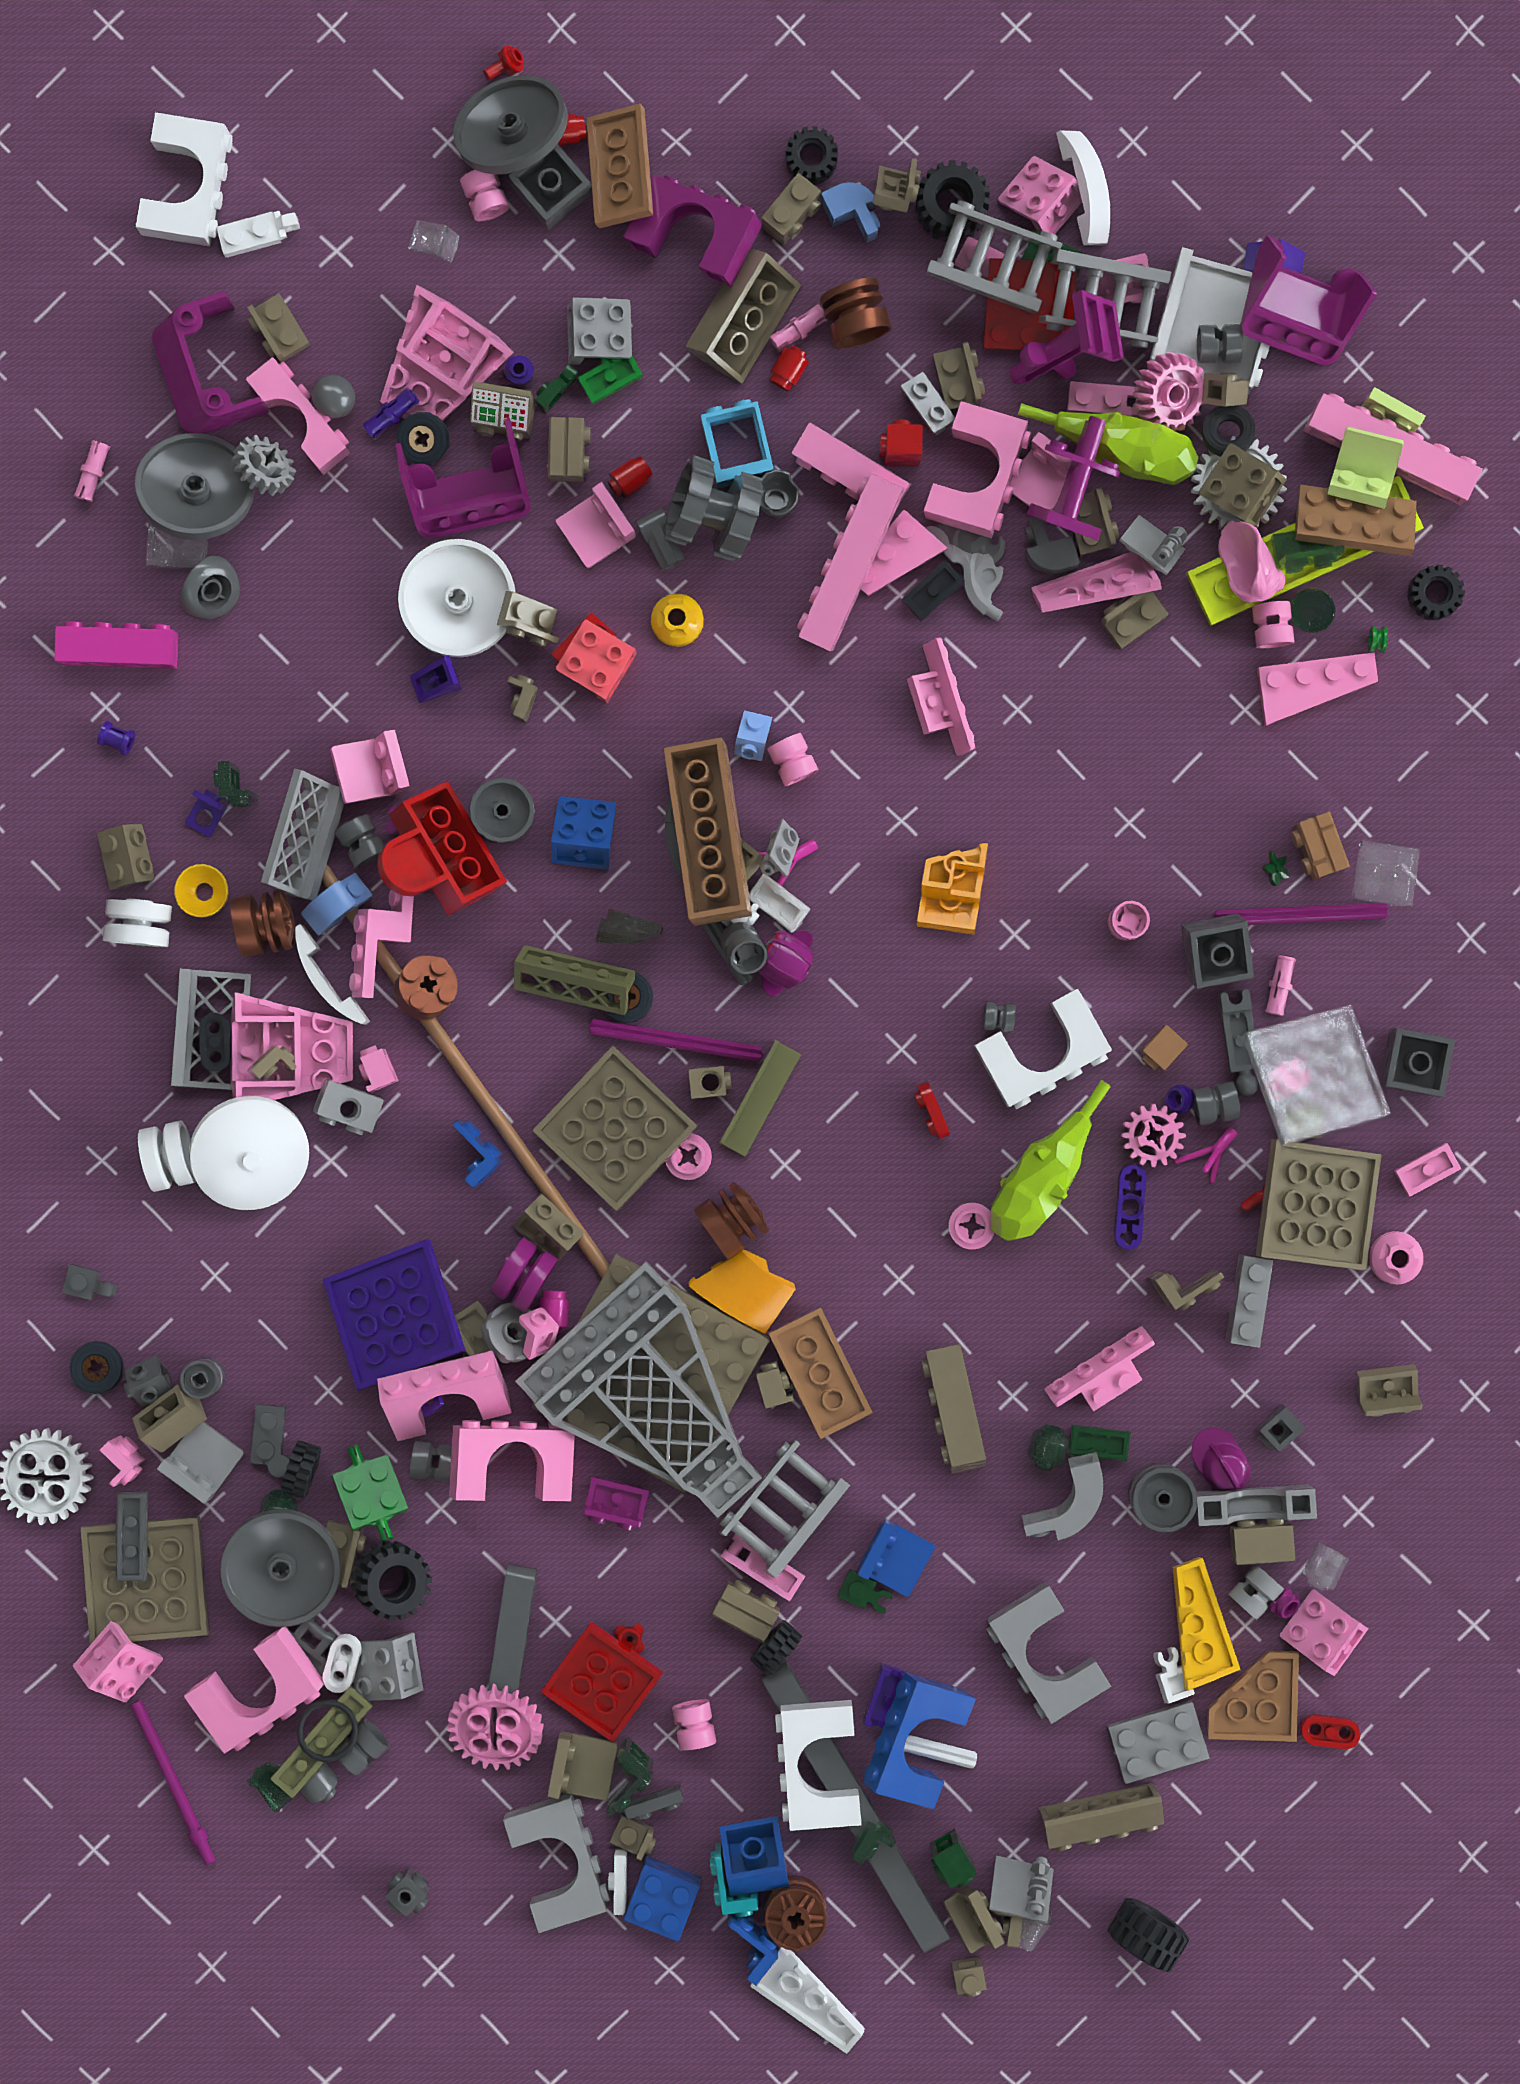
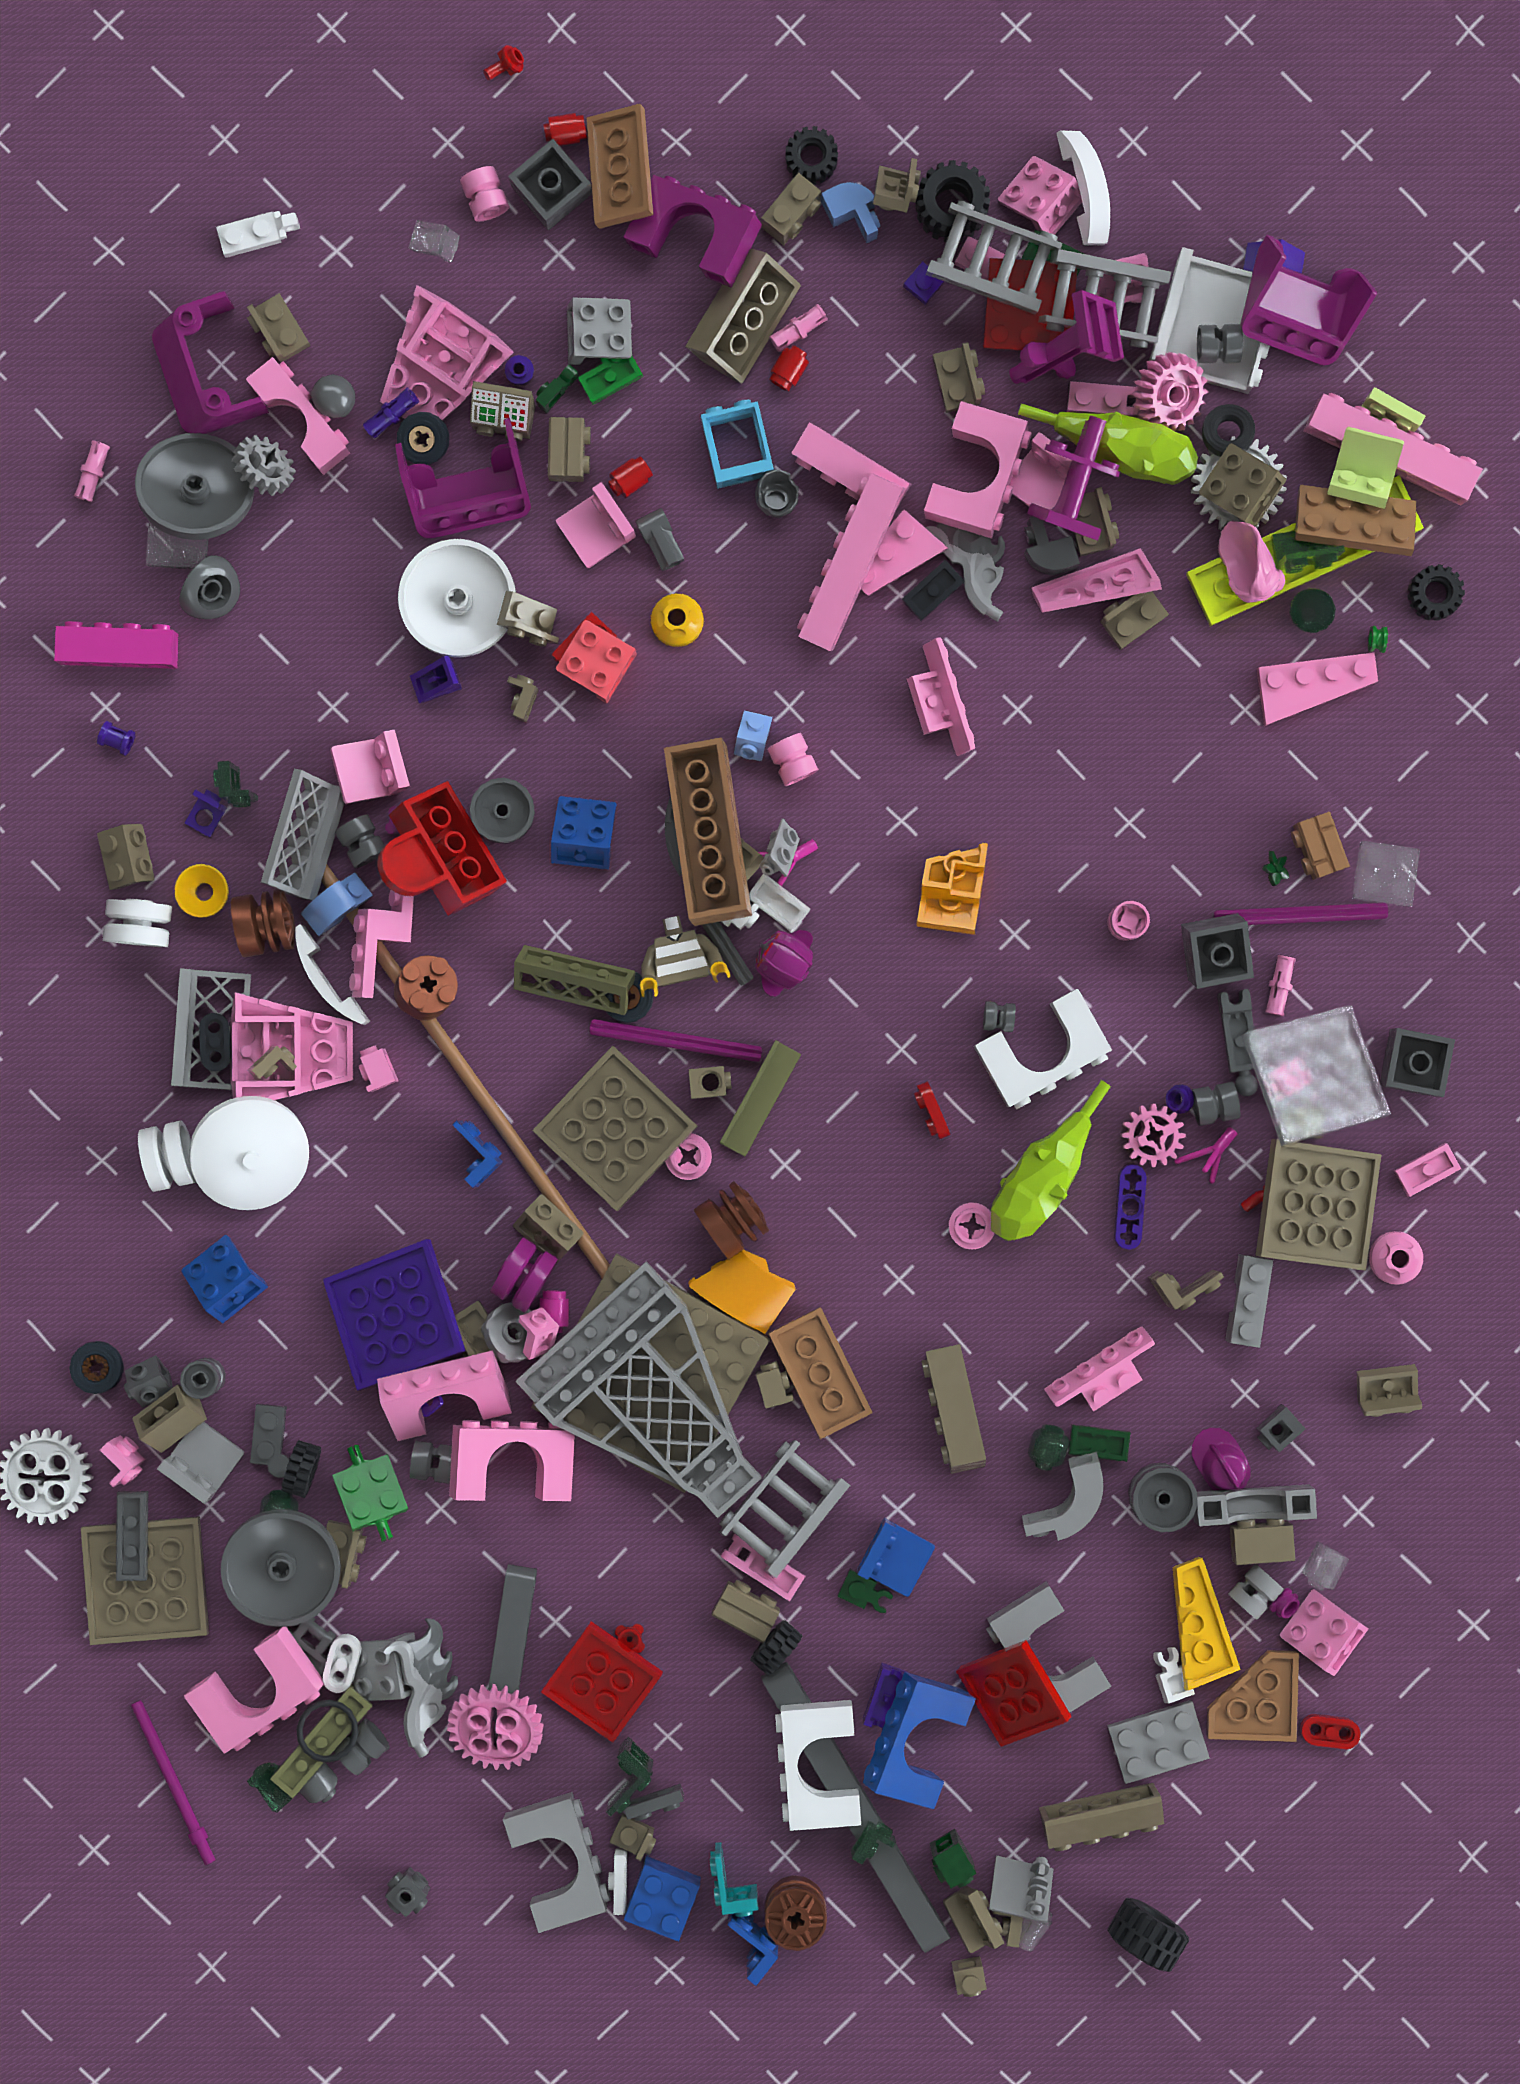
(84, 1283): dark grey plate -> none
(116, 1664): bright pink bracket -> none
(195, 218): white arch -> none
(223, 1280): none -> blue bracket
(334, 1094): light grey brick -> none
(406, 1596): black tyre -> none
(427, 1676): none -> piece
(510, 124): dark grey dish -> none
(582, 1766): dark tan bracket -> none
(616, 1503): magenta bracket -> none
(626, 929): clear smoke slope -> none
(679, 958): none -> torso
(694, 1724): bright pink wheel -> none
(728, 513): dark grey piece -> none
(744, 948): dark grey wheel -> none
(754, 1856): blue brick -> none
(808, 2000): white wing -> none
(855, 313): copper wheel -> none
(901, 444): red brick -> none
(922, 285): none -> dark purple plate
(928, 403): light grey hinge -> none
(940, 1751): white axle -> none
(1013, 1693): none -> red plate
(1154, 545): light grey hinge -> none
(1162, 1048): medium nougat brick -> none
(1224, 389): dark tan brick -> none
(1275, 634): bright pink wheel -> none

